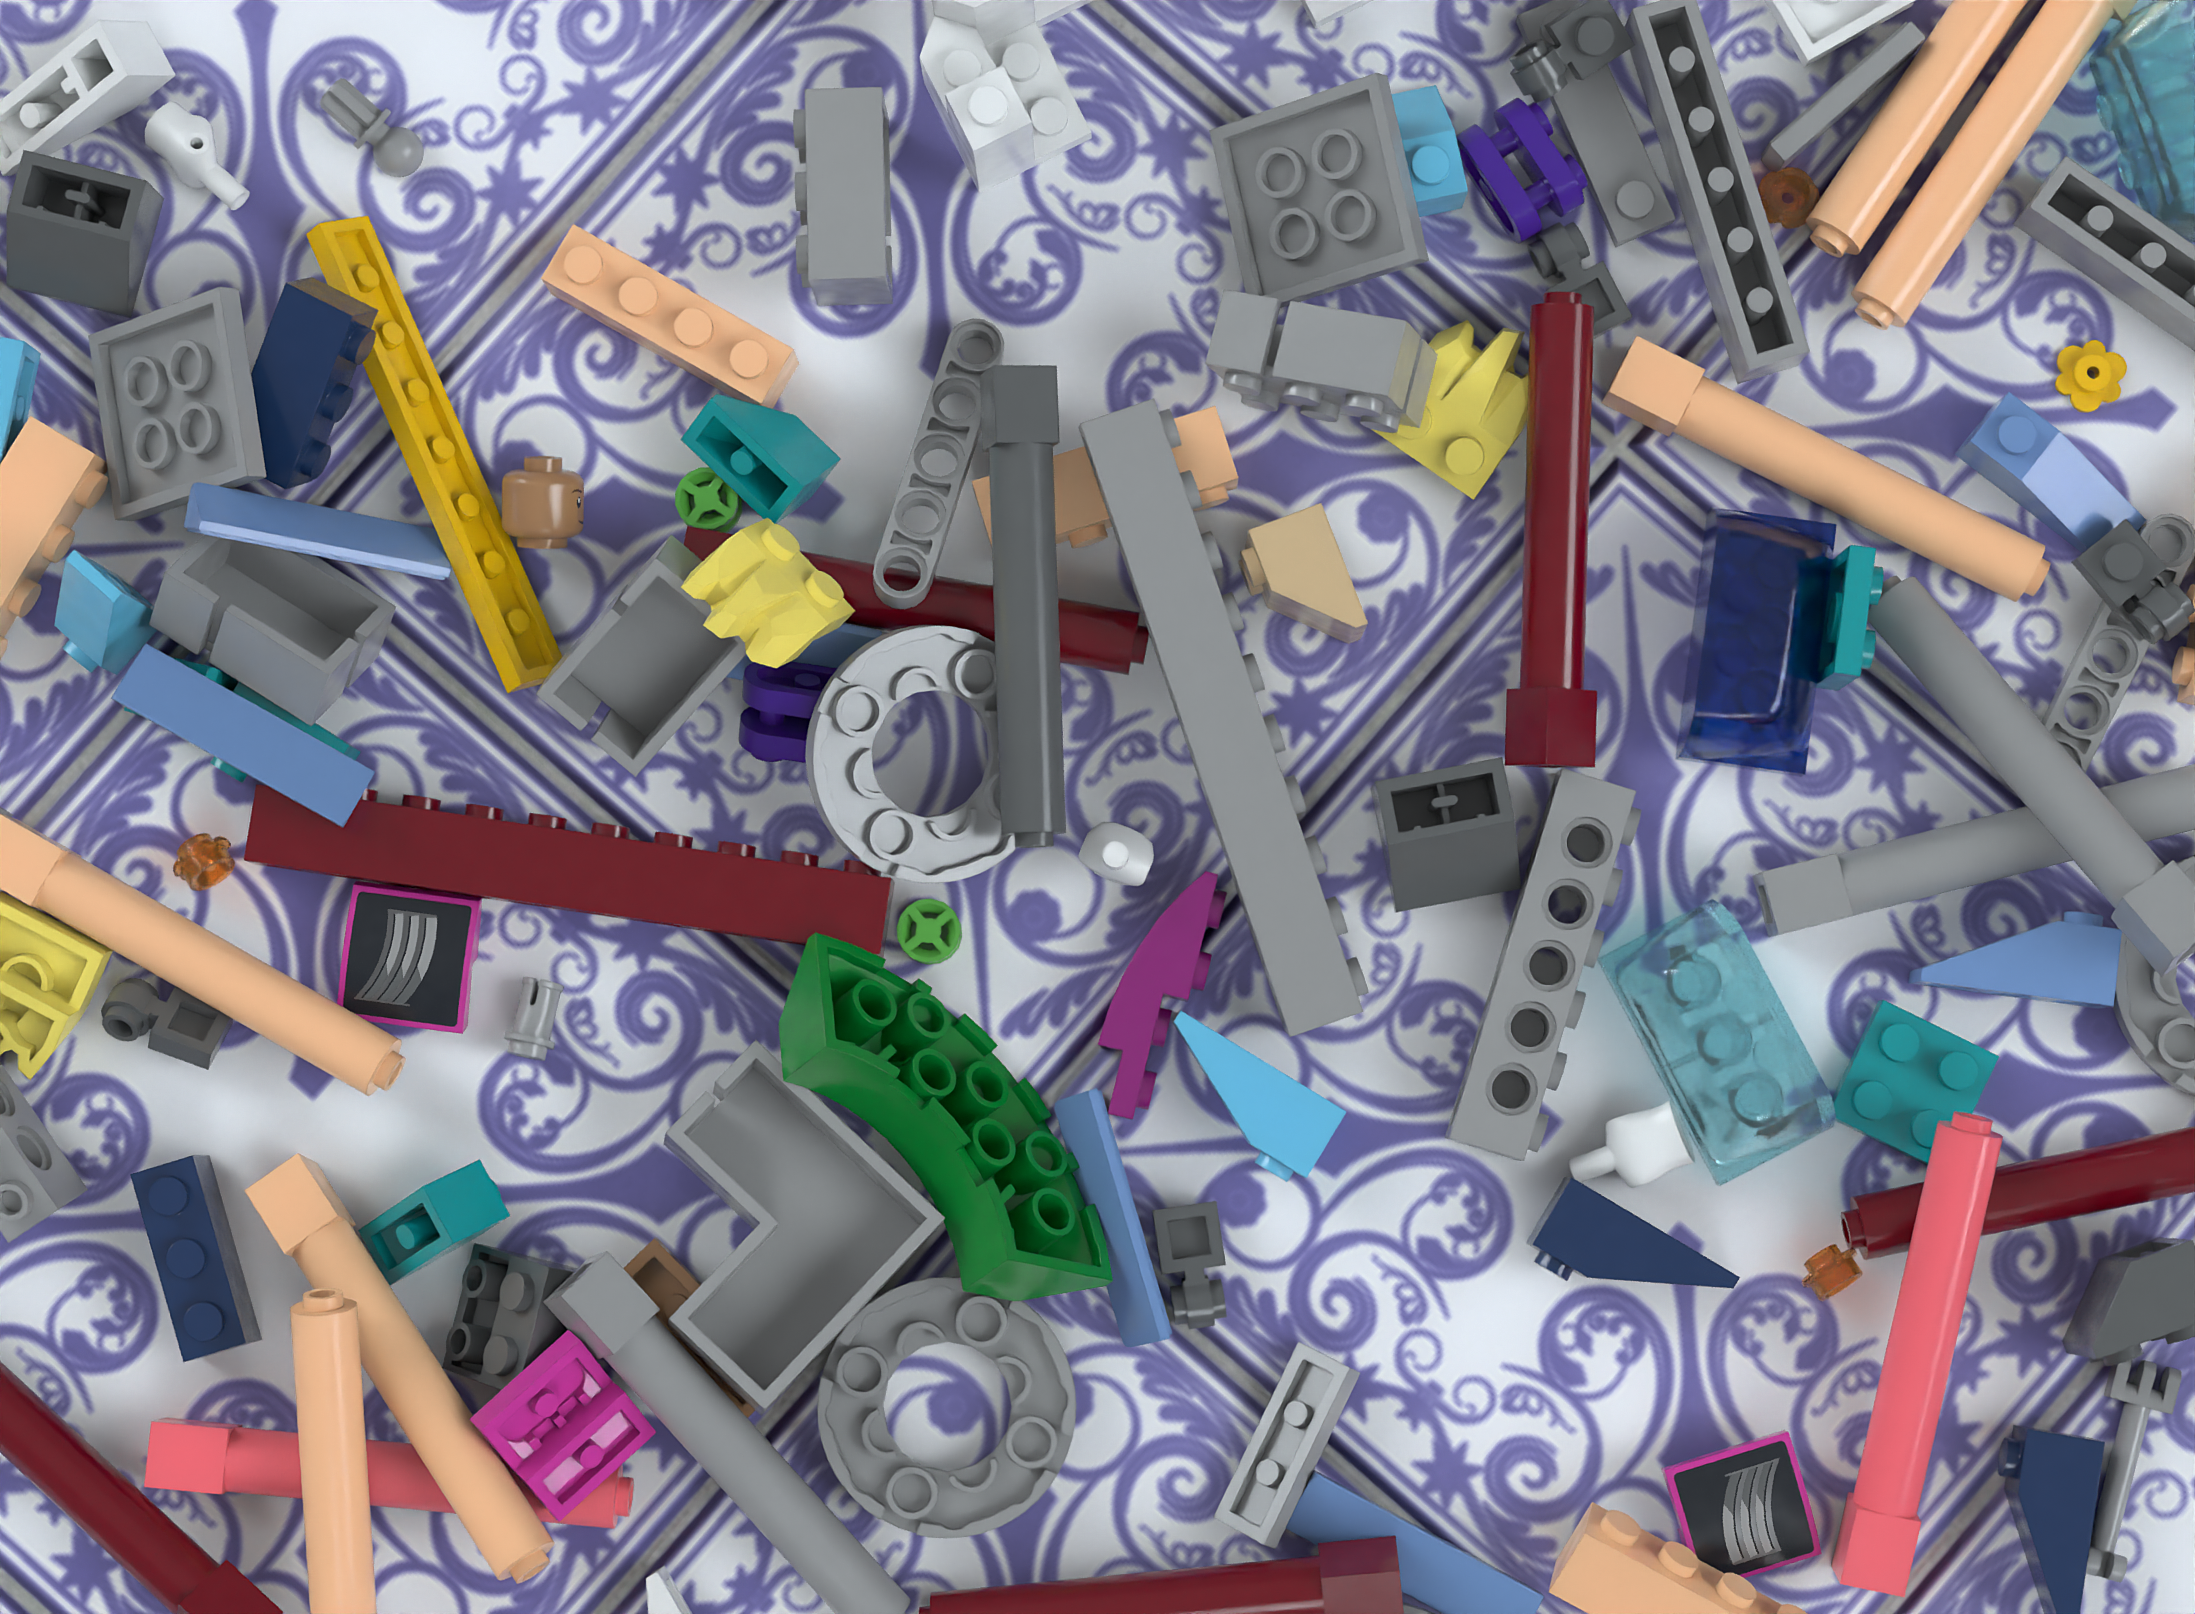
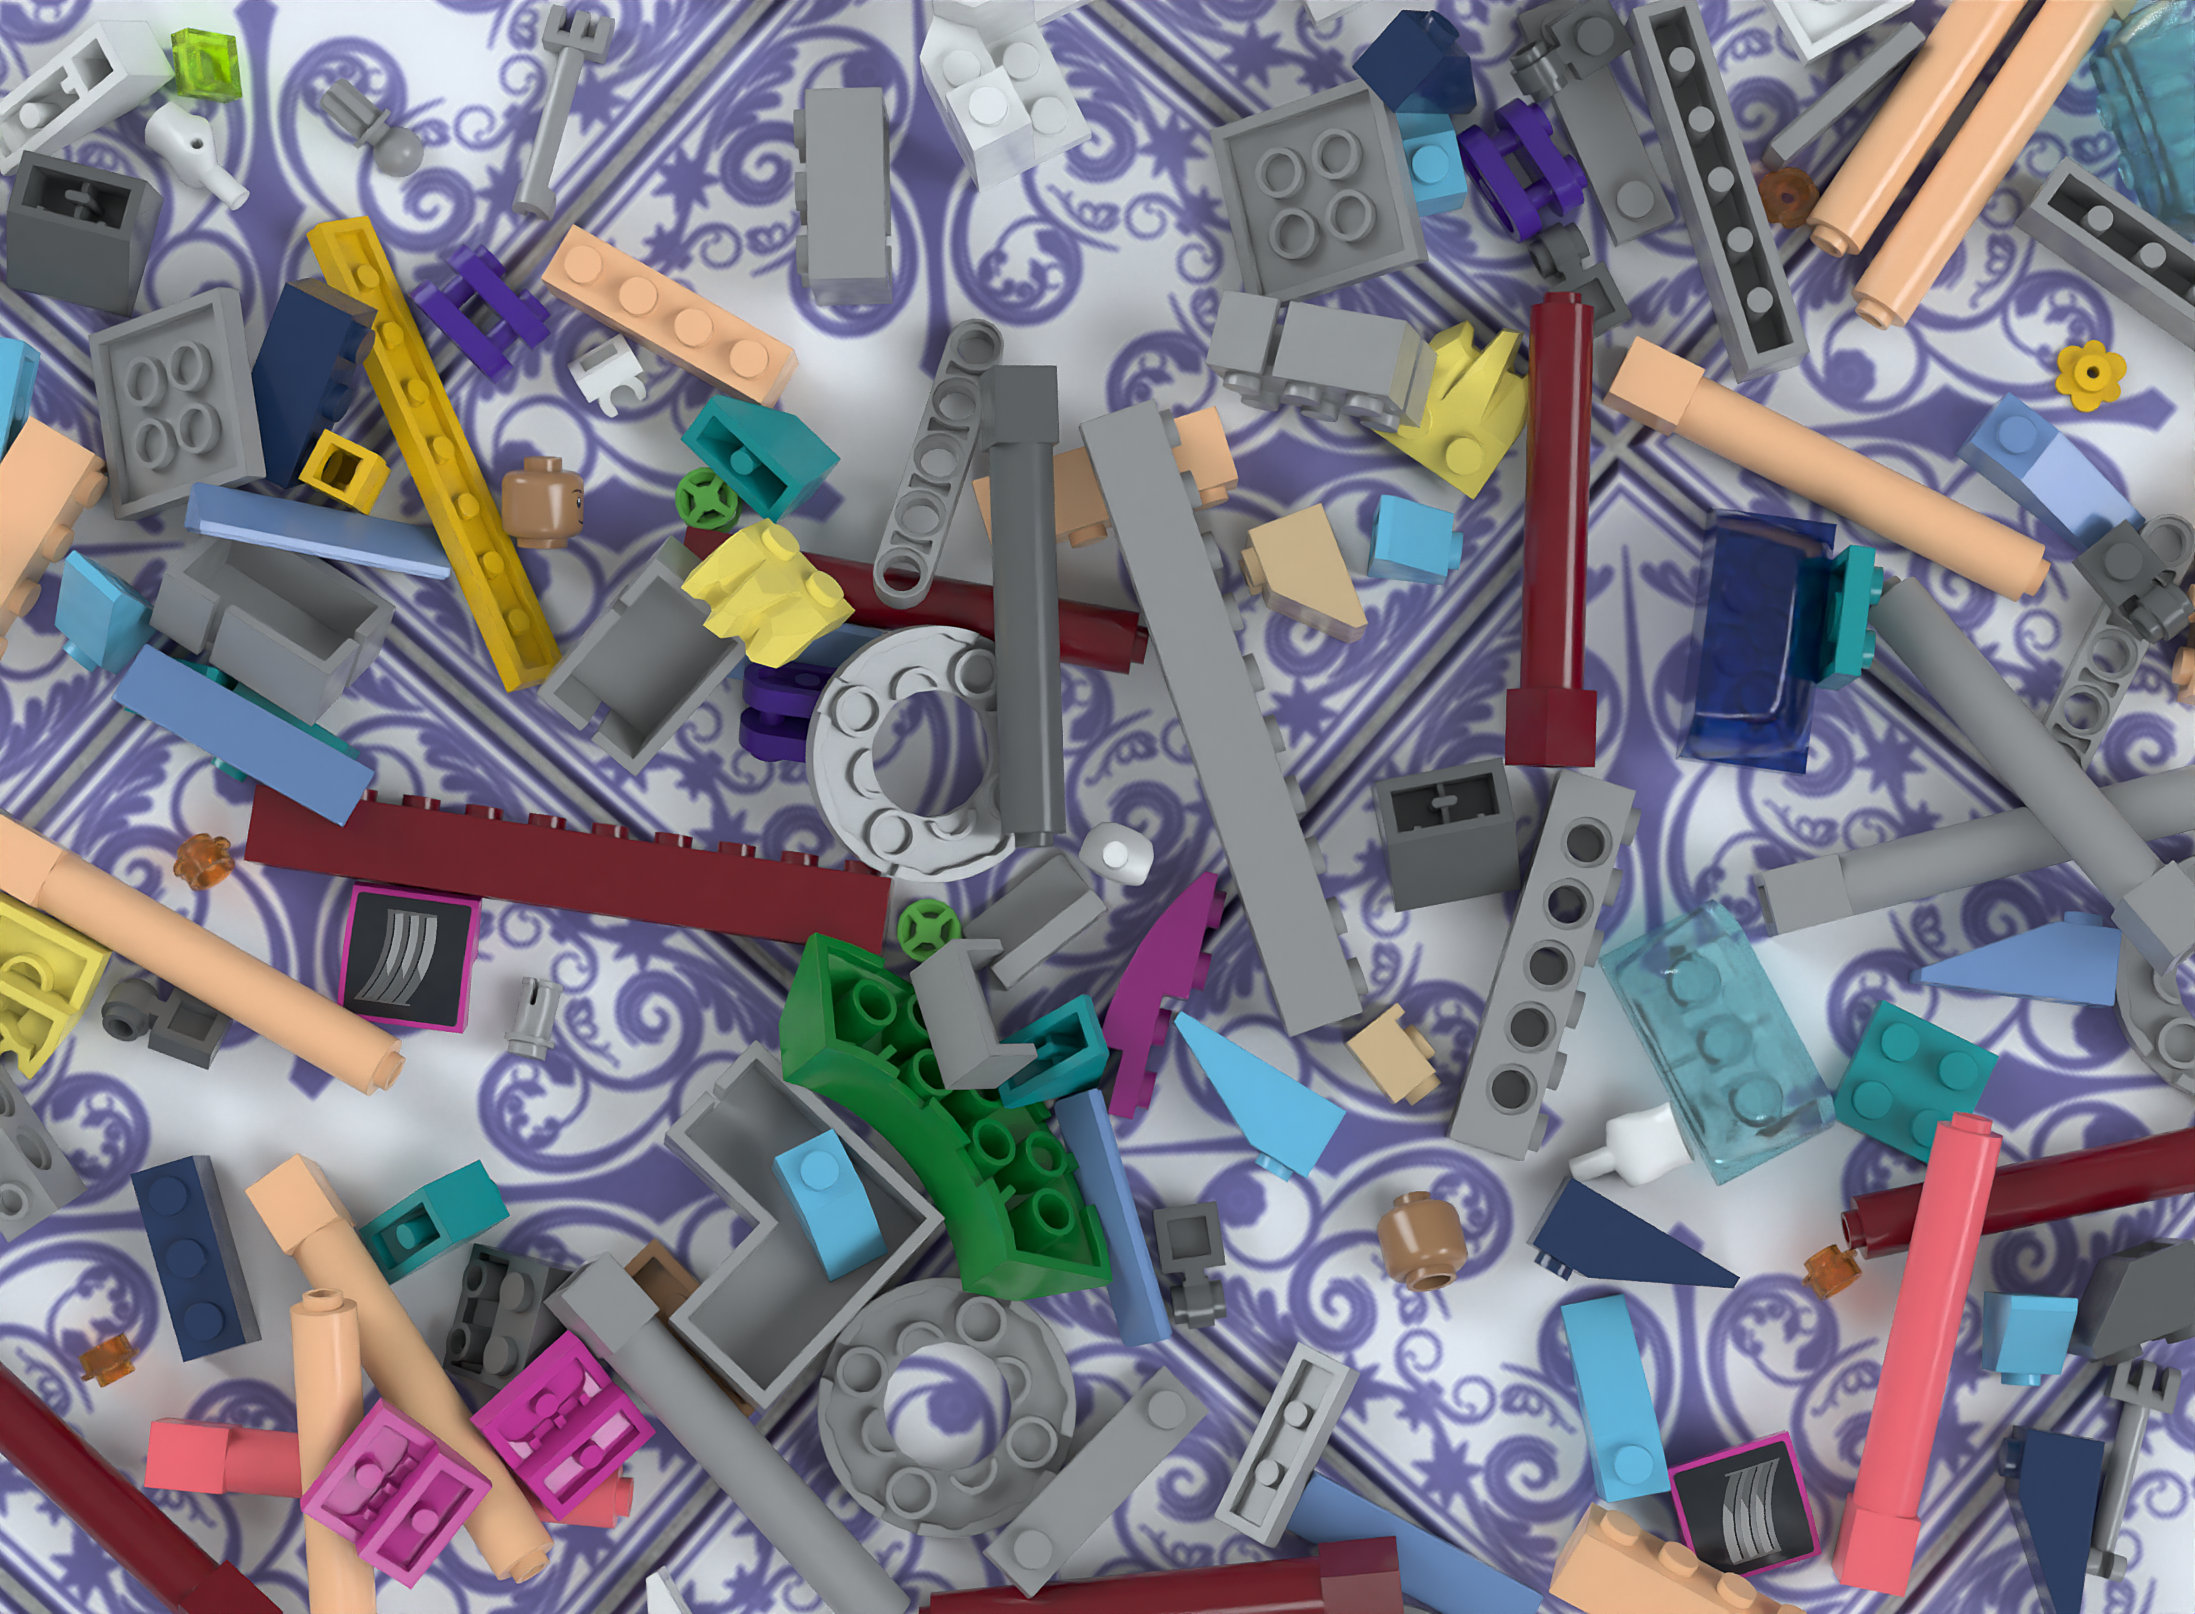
(108, 1360): none -> clear orange plate
(206, 65): none -> clear neon green plate
(352, 476): none -> yellow leg
(395, 1493): none -> dark pink slope
(480, 274): none -> dark purple brick
(574, 47): none -> light grey hinge
(605, 369): none -> white tile
(830, 1204): none -> medium azure slope
(960, 1018): none -> light grey panel
(1037, 919): none -> light grey panel
(1068, 1052): none -> teal slope
(1095, 1482): none -> light grey plate
(1395, 1057): none -> tan brick
(1413, 542): none -> medium azure slope
(1419, 66): none -> dark blue slope
(1422, 1242): none -> medium nougat head
(1614, 1400): none -> medium azure slope
(2026, 1335): none -> medium azure slope

